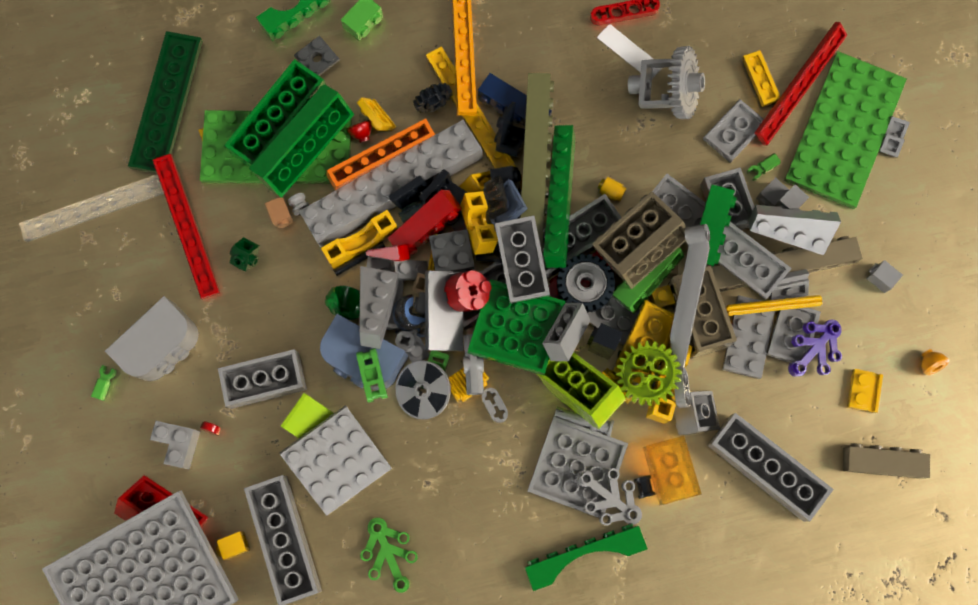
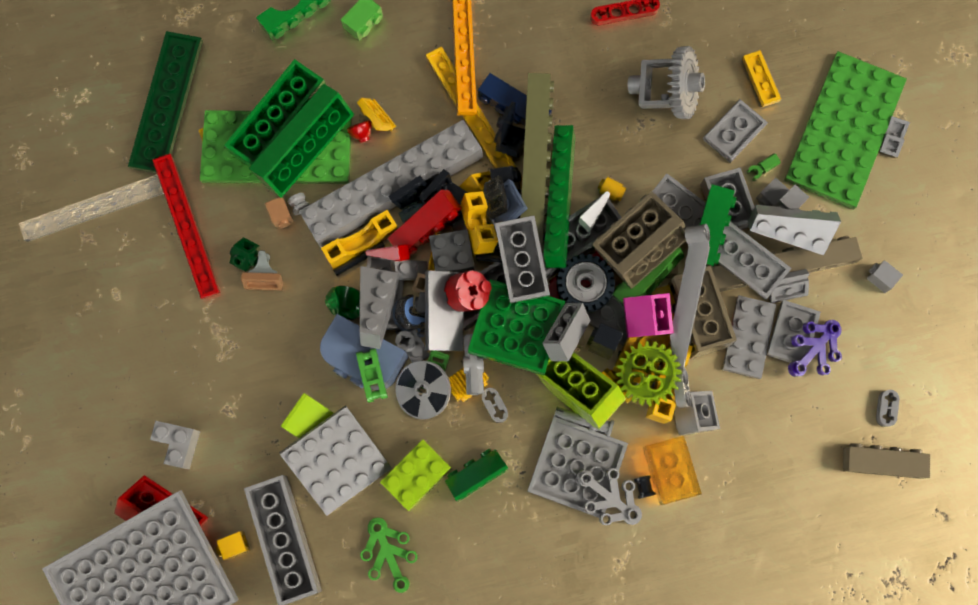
(103, 383): bright green bar -> none
(155, 342): light grey brick -> none
(210, 428): red tile -> none
(262, 276): none -> medium nougat piece
(262, 379): light grey brick -> none
(317, 48): dark grey piece -> none
(378, 154): orange brick -> none
(416, 475): none -> lime brick
(432, 98): black gear -> none
(475, 474): none -> green slope
(591, 215): none -> white slope
(625, 48): white sticker -> none
(626, 542): green arch -> none
(648, 315): none -> dark pink slope
(770, 467): light grey brick -> none
(774, 305): yellow axle -> none
(801, 83): red tile -> none
(865, 391): yellow plate -> none
(883, 406): none -> light grey beam
(933, 362): light orange brick -> none

